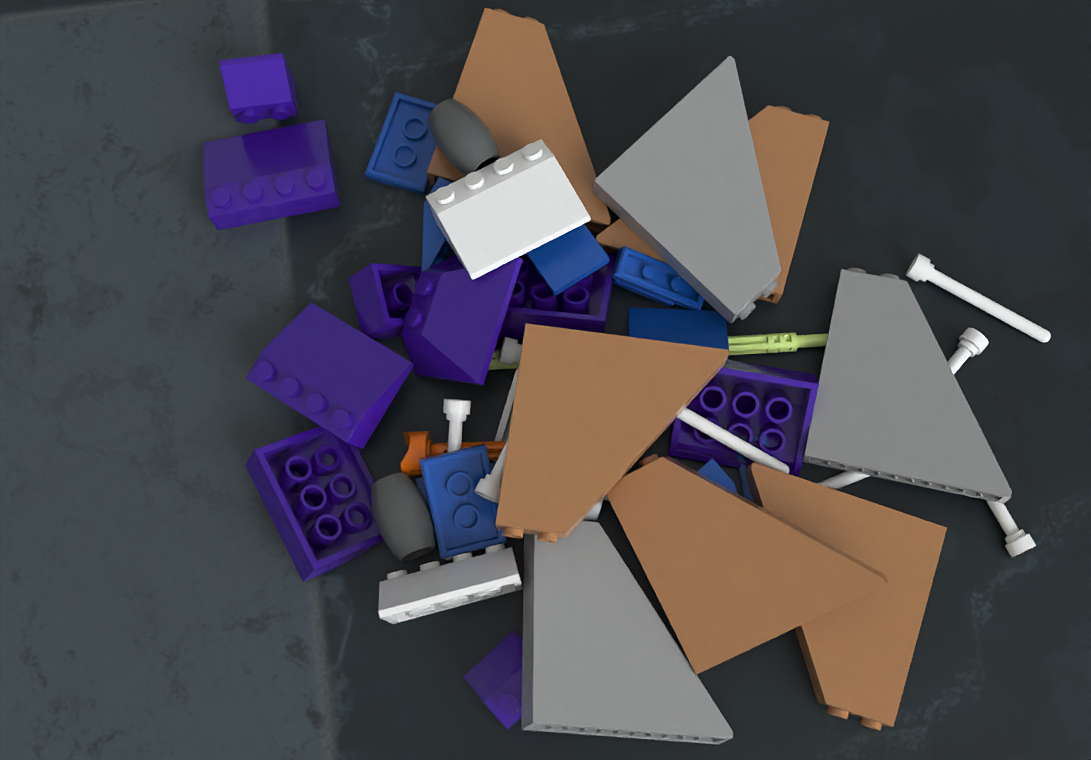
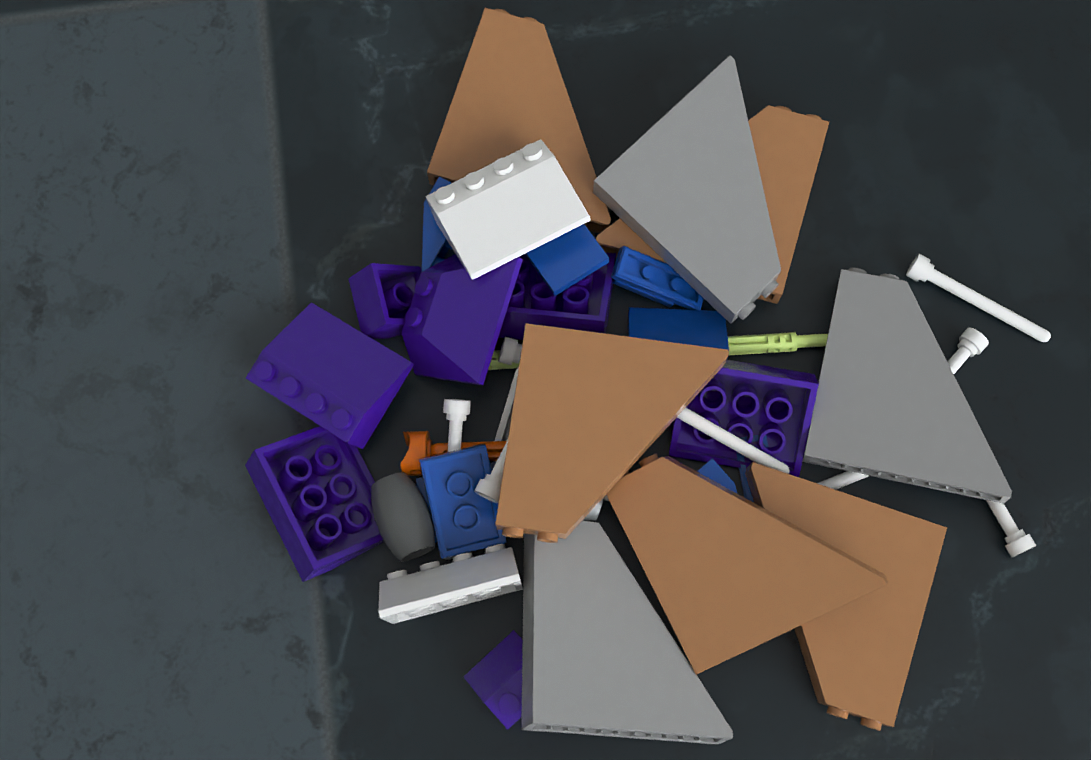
(259, 88): dark purple slope -> none
(269, 175): dark purple slope -> none
(404, 145): blue tile -> none
(462, 136): dark grey piece -> none

